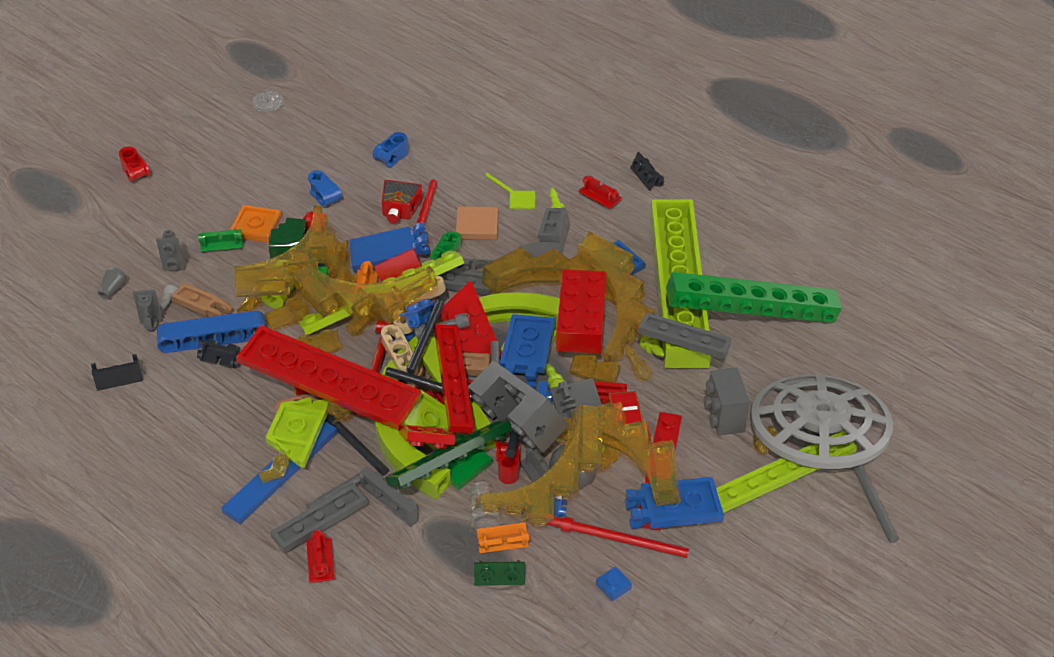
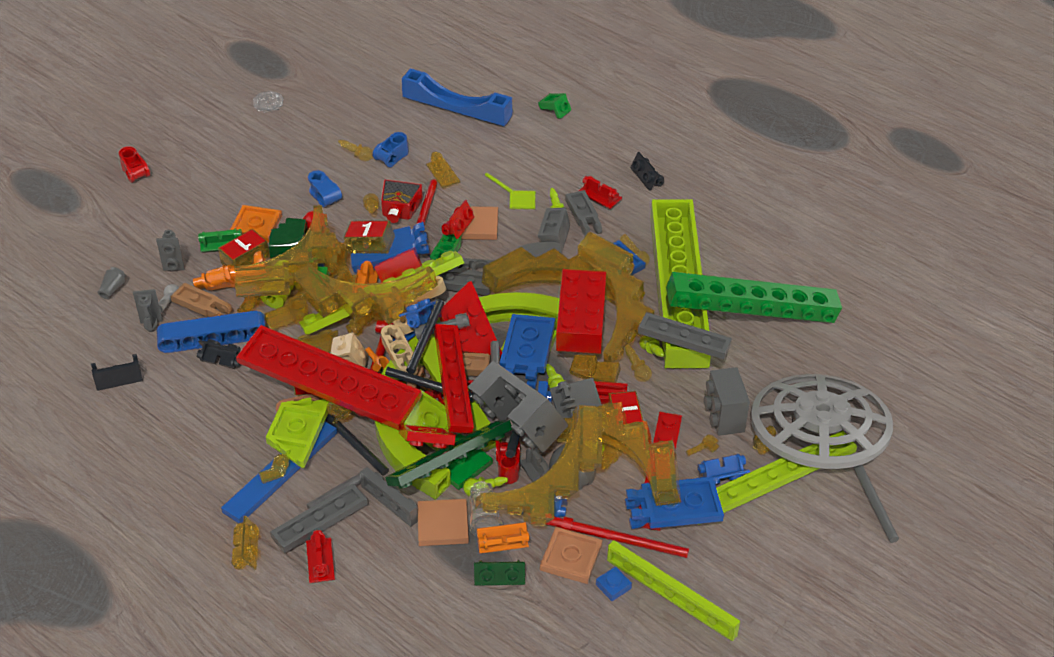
(221, 277): none -> orange piece
(242, 249): none -> brick
(246, 537): none -> clear yellow hinge
(349, 348): none -> tan head
(364, 153): none -> clear yellow bar
(369, 236): none -> brick
(371, 202): none -> clear yellow bar
(379, 362): none -> orange hand
(442, 170): none -> clear yellow hinge
(442, 522): none -> nougat tile
(459, 220): none -> red hinge
(490, 108): none -> blue arch
(497, 481): none -> lime bar
(556, 102): none -> green bracket
(571, 555): none -> nougat tile
(583, 211): none -> dark grey hinge
(641, 254): none -> clear yellow bar
(673, 590): none -> lime tile
(708, 442): none -> clear yellow hand
(732, 468): none -> blue hinge

